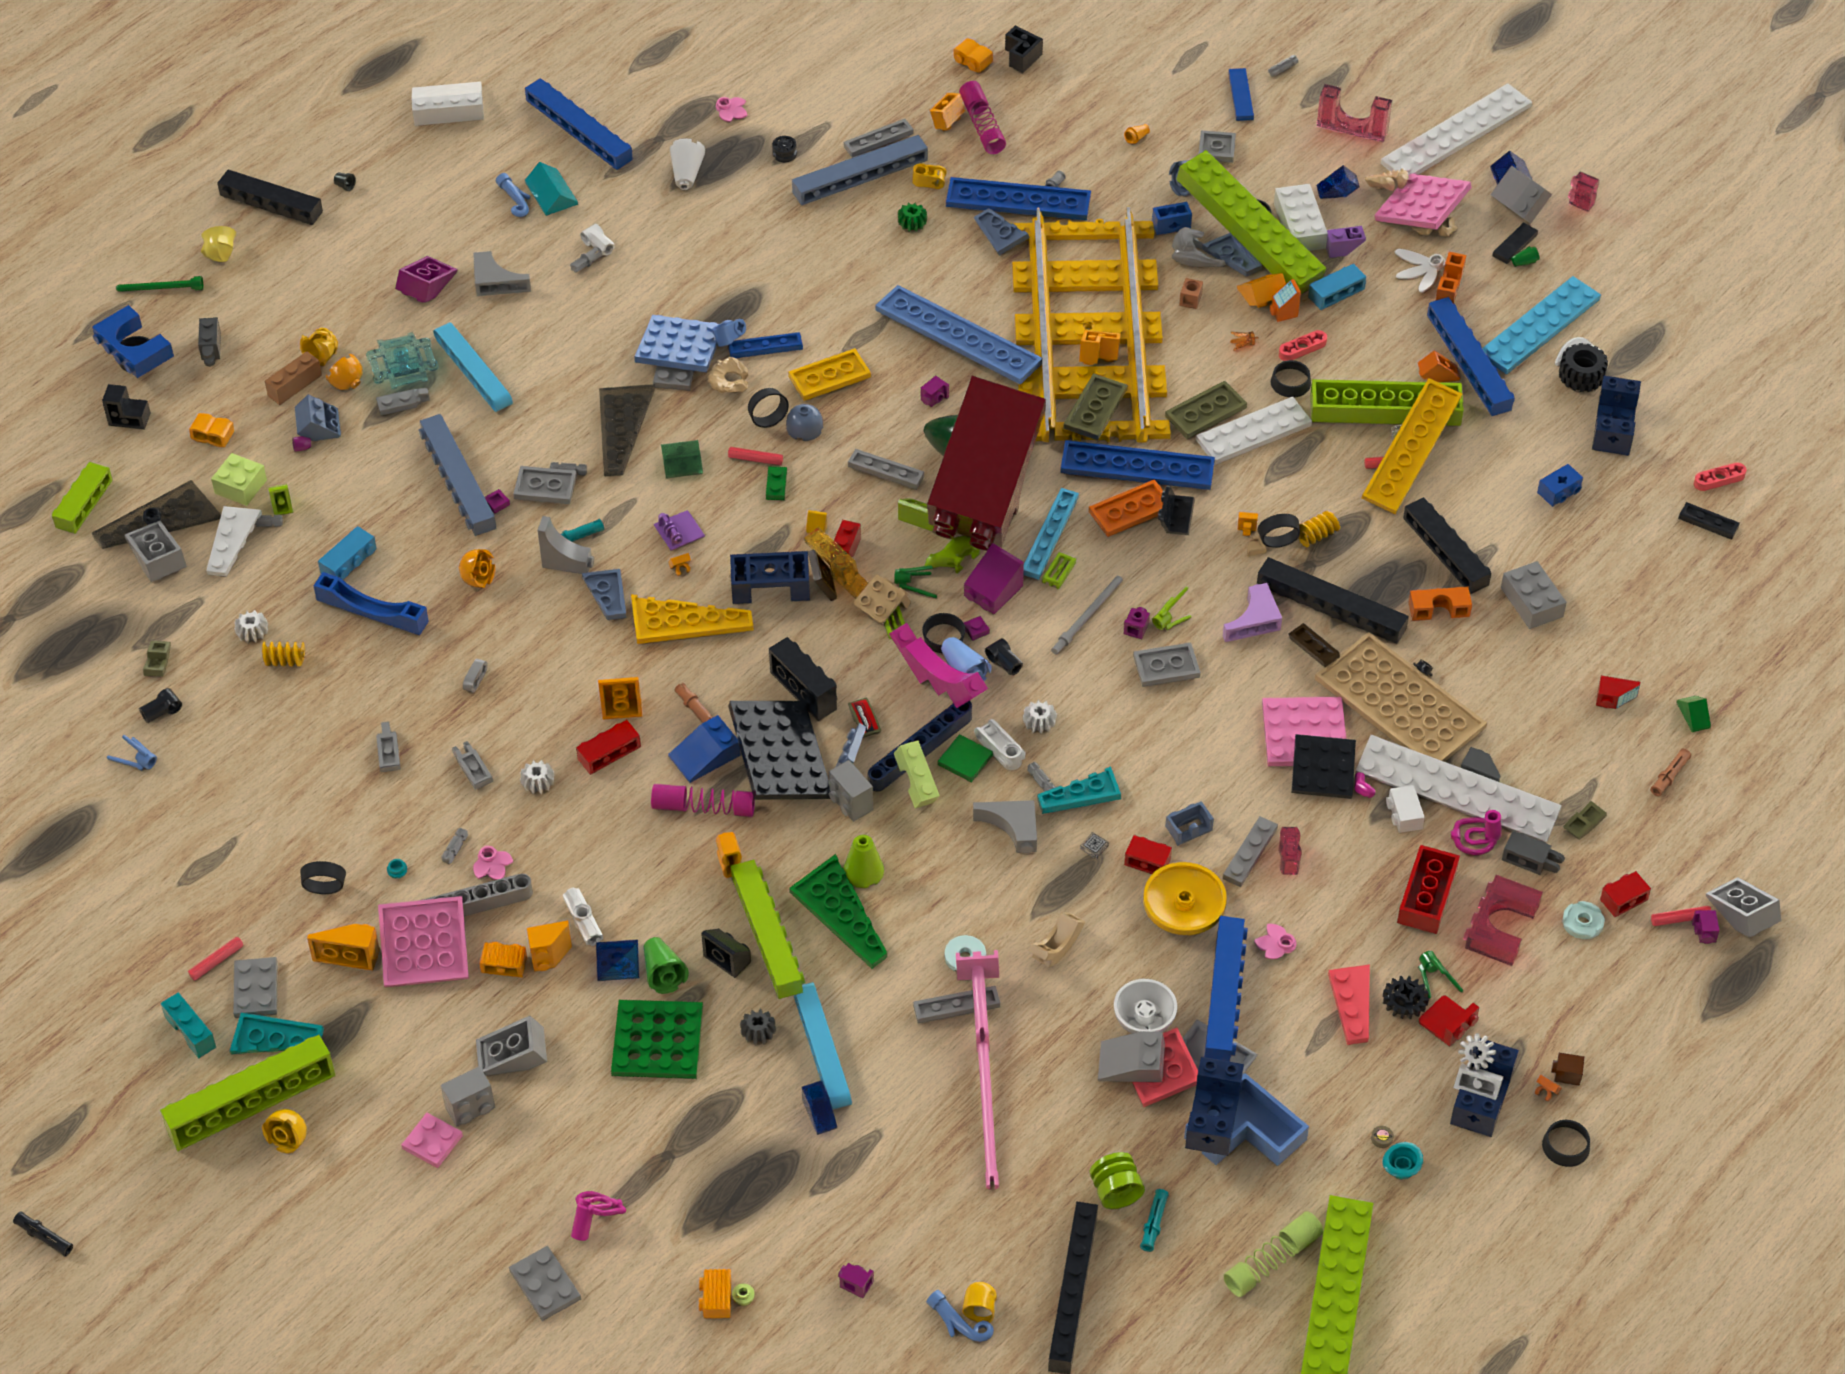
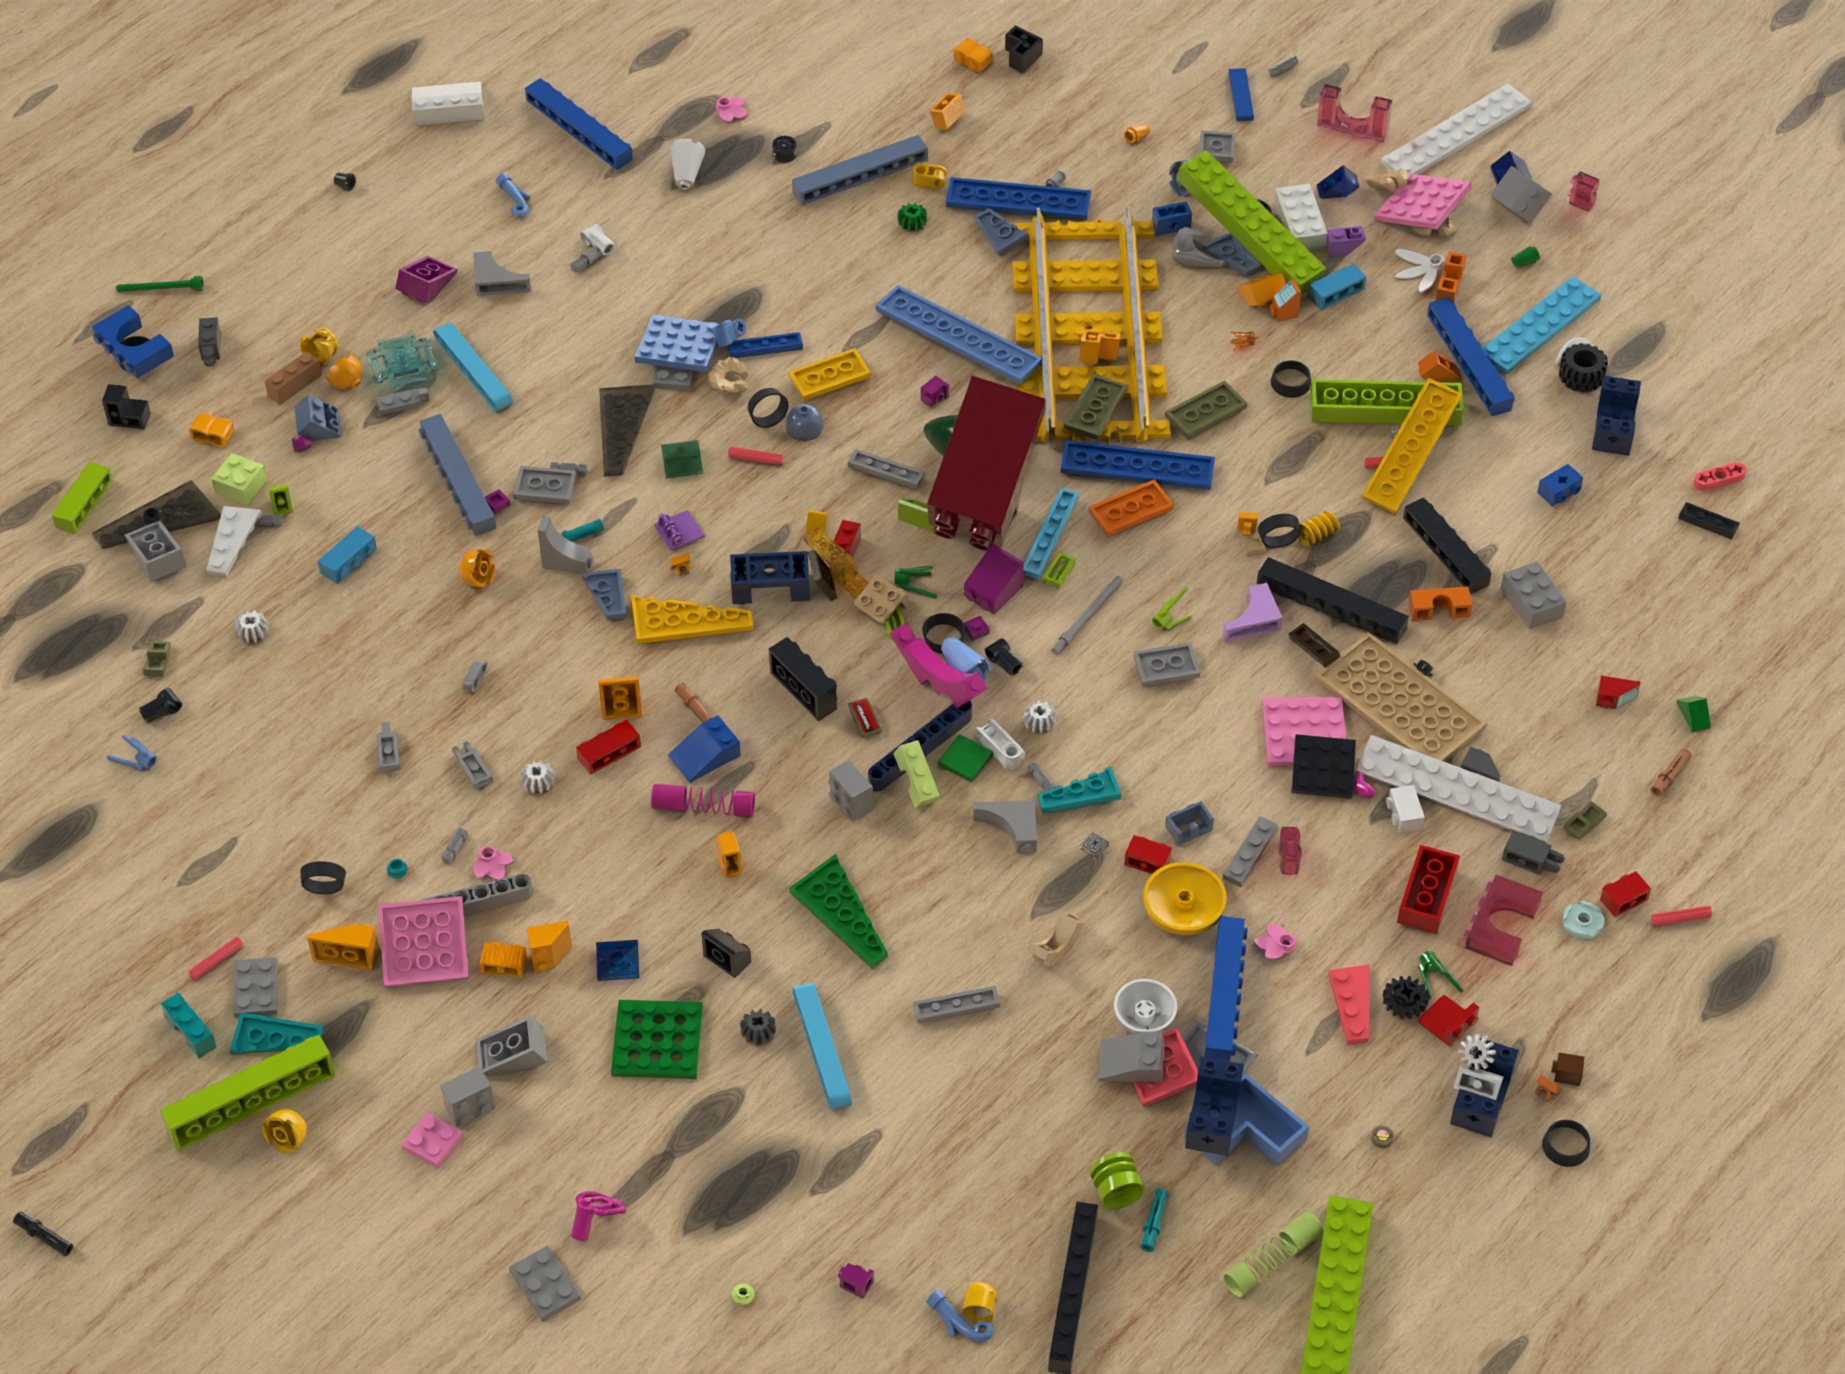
(218, 243): light yellow helmet -> none
(270, 197): black brick -> none
(283, 654): yellow piece -> none
(339, 594): blue arch -> none
(550, 189): teal slope -> none
(579, 908): white piece -> none
(663, 967): bright green cone -> none
(716, 1293): light orange brick -> none
(767, 929): lime brick -> none
(776, 483): green plate -> none
(779, 750): plate -> none
(818, 1107): clear blue slope -> none
(852, 744): sand blue wing -> none
(863, 863): lime cone -> none
(878, 138): light grey plate -> none
(953, 554): lime animal -> none
(962, 944): light aqua tile -> none
(976, 103): dark pink piece -> none
(978, 969): bright pink piece -> none
(1139, 619): magenta brick -> none
(1176, 512): black bracket -> none
(1191, 293): nougat brick -> none
(1254, 430): white plate -> none
(1316, 337): coral beam -> none
(1403, 1160): teal hat -> none
(1492, 832): dark pink piece -> none
(1515, 243): black tile -> none
(1706, 926): magenta brick -> none
(1745, 906): light grey slope -> none

